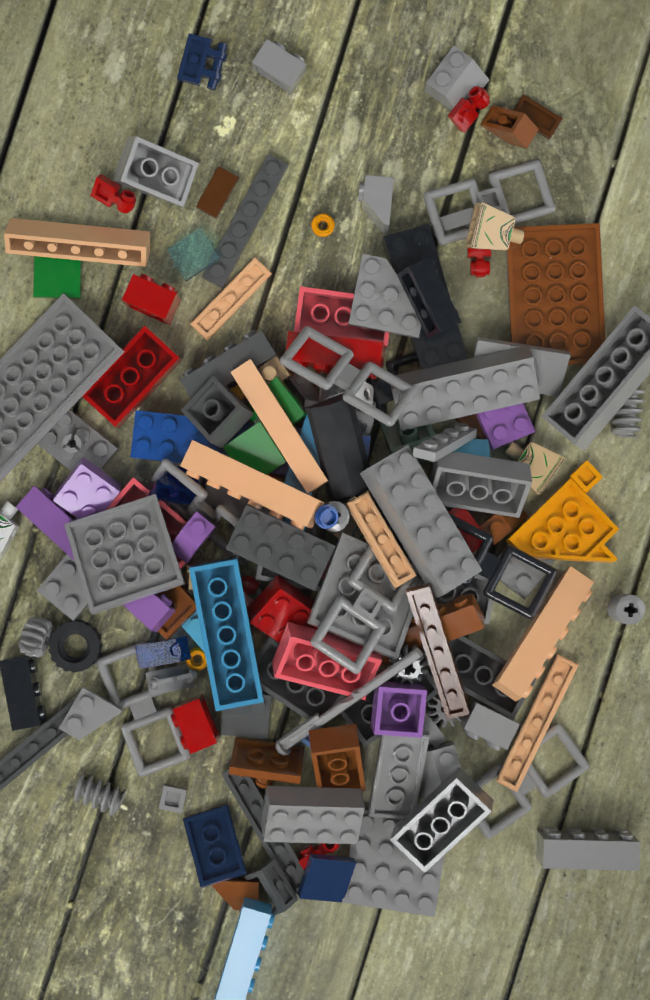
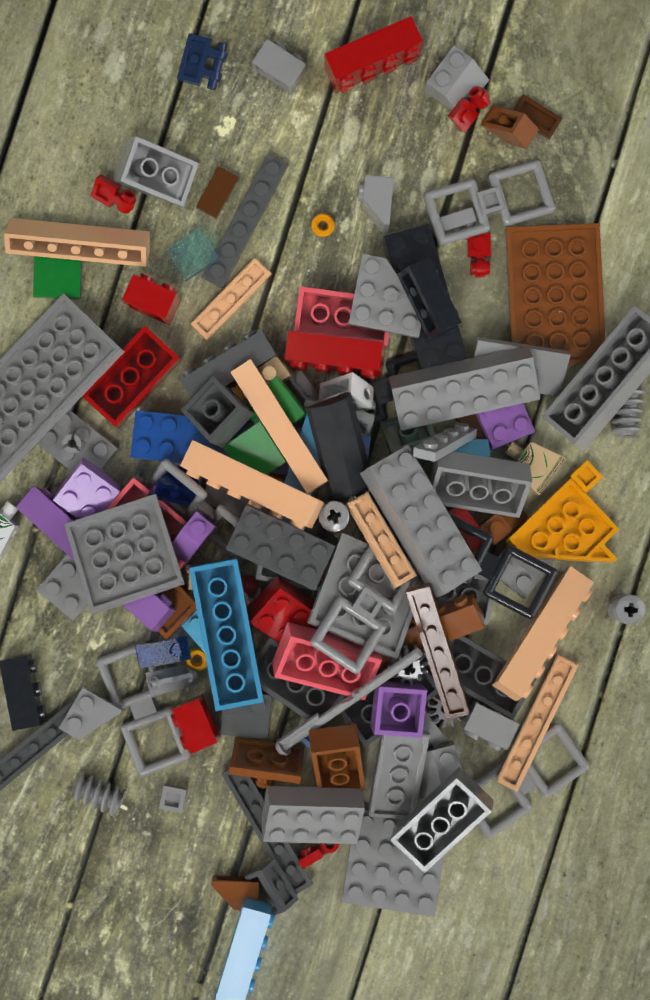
(35, 637): light grey gear -> none
(57, 641): black tyre -> none
(214, 846): dark blue tile -> none
(326, 516): blue plate -> none
(326, 878): dark blue tile -> none
(348, 376): light grey bar -> none
(373, 55): none -> red brick
(492, 229): tan torso -> none
(588, 849): light grey brick -> none

